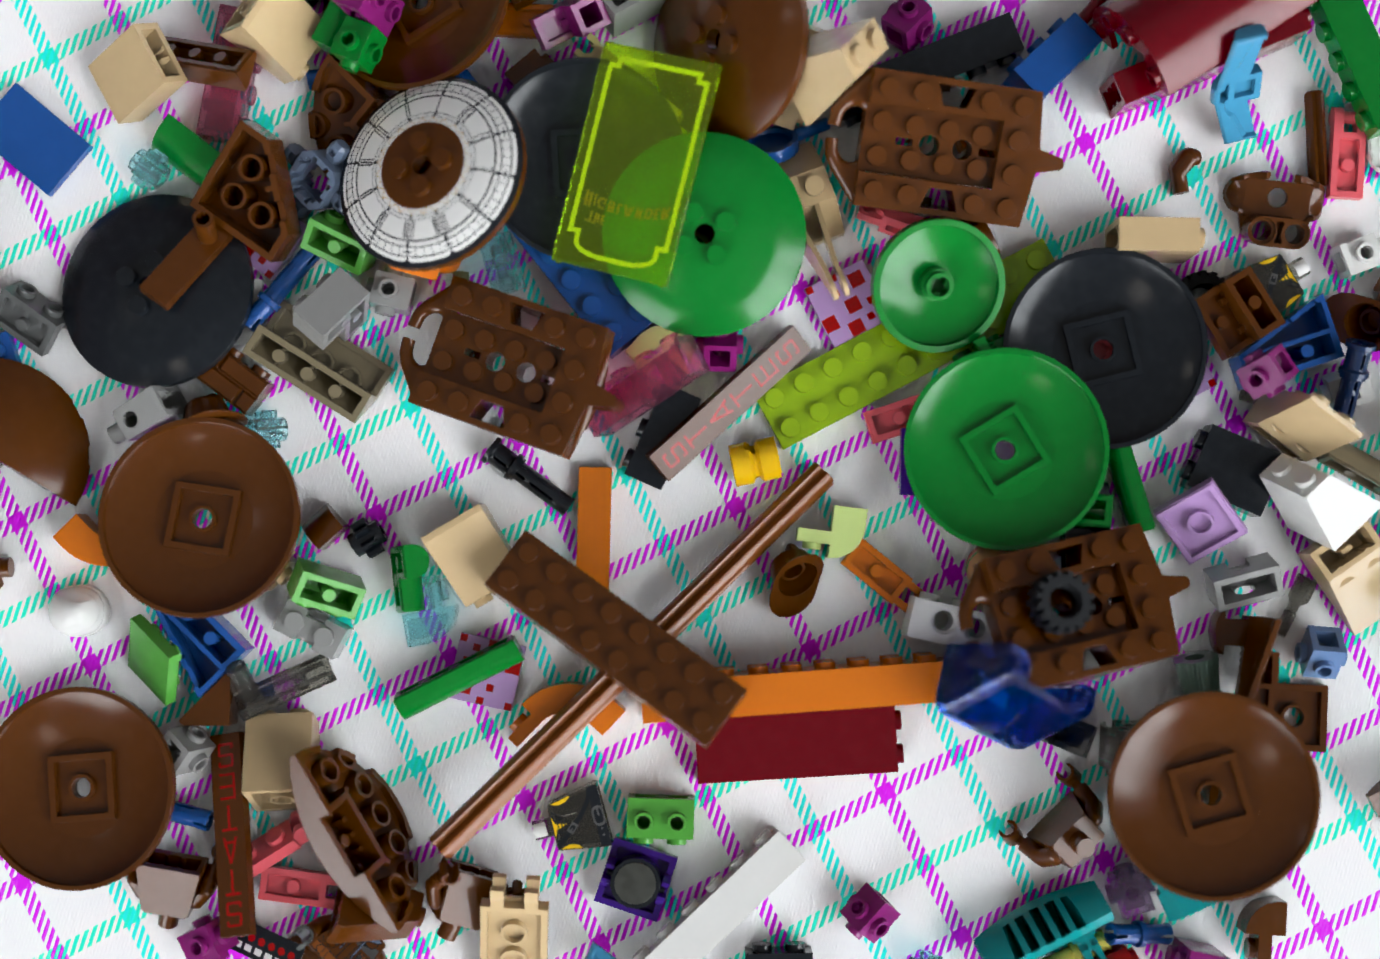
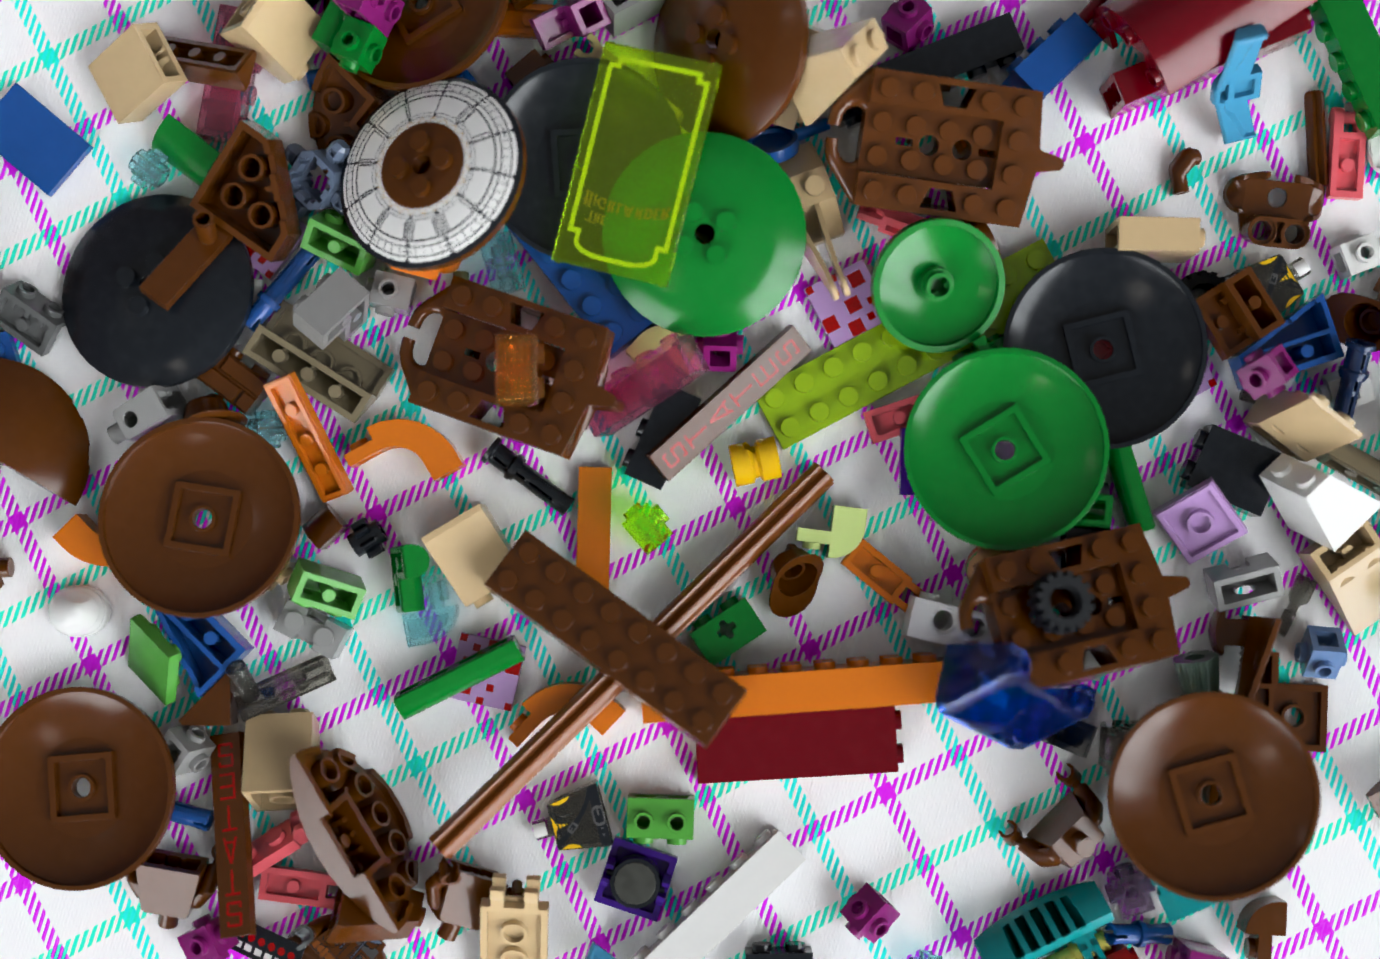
(308, 437): none -> orange tile
(429, 444): none -> orange arch
(517, 370): none -> clear orange brick
(647, 526): none -> clear neon green brick
(716, 647): none -> green brick

